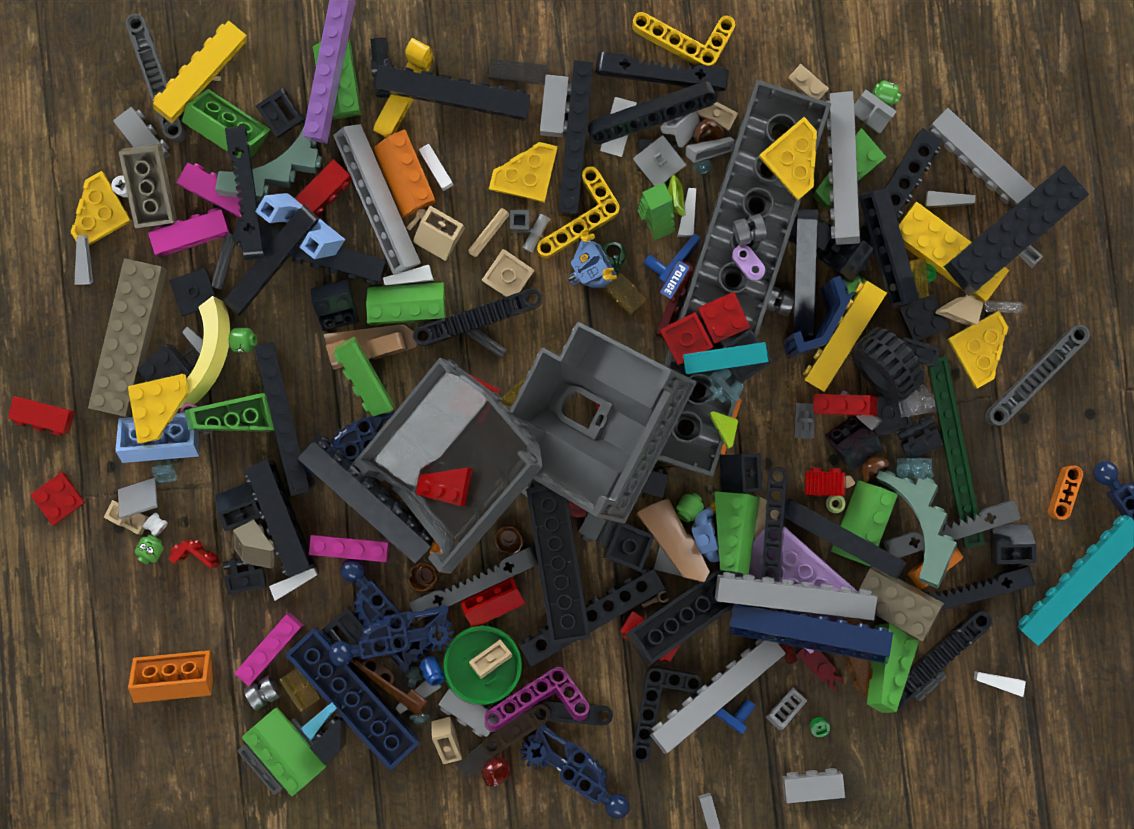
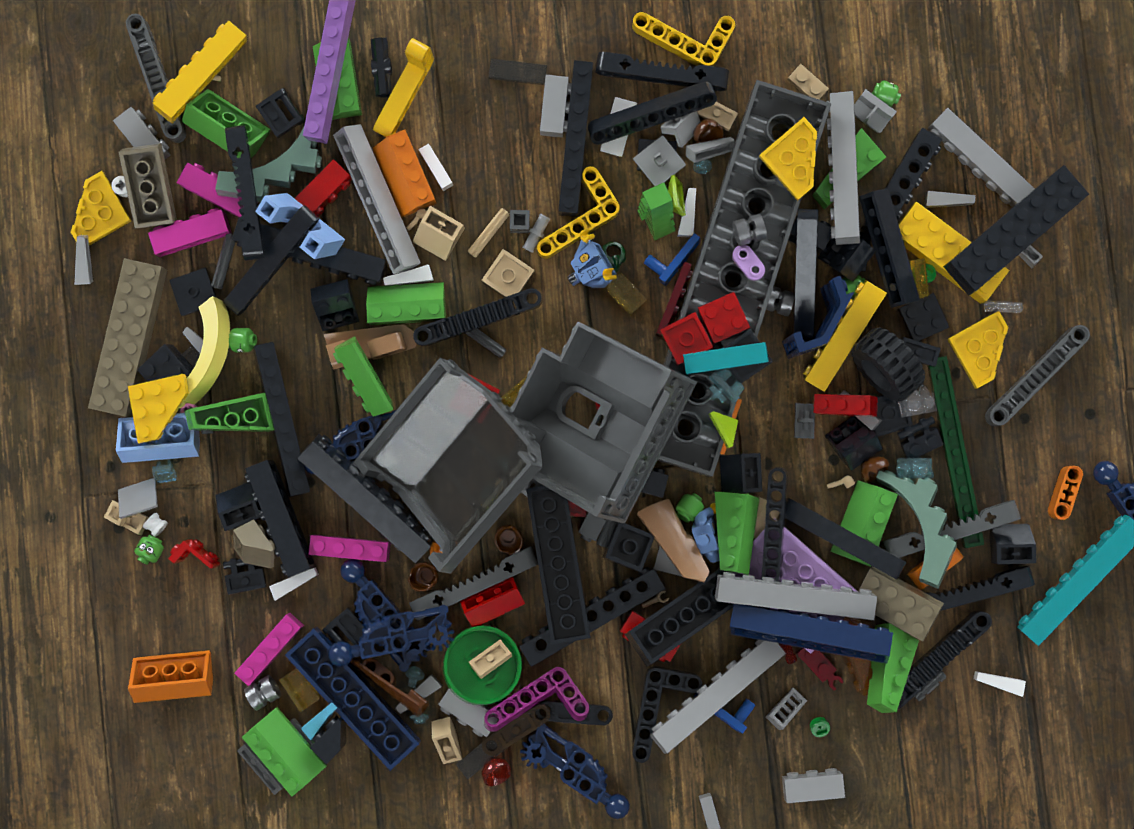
(41, 416): red brick -> none
(57, 498): red plate -> none
(432, 670): blue brick -> none
(446, 486): red wing -> none
(452, 92): black brick -> none
(527, 173): yellow plate -> none
(676, 280): tile -> none
(825, 482): red brick -> none
(839, 508): yellowish green plate -> none
(962, 310): tan slope -> none

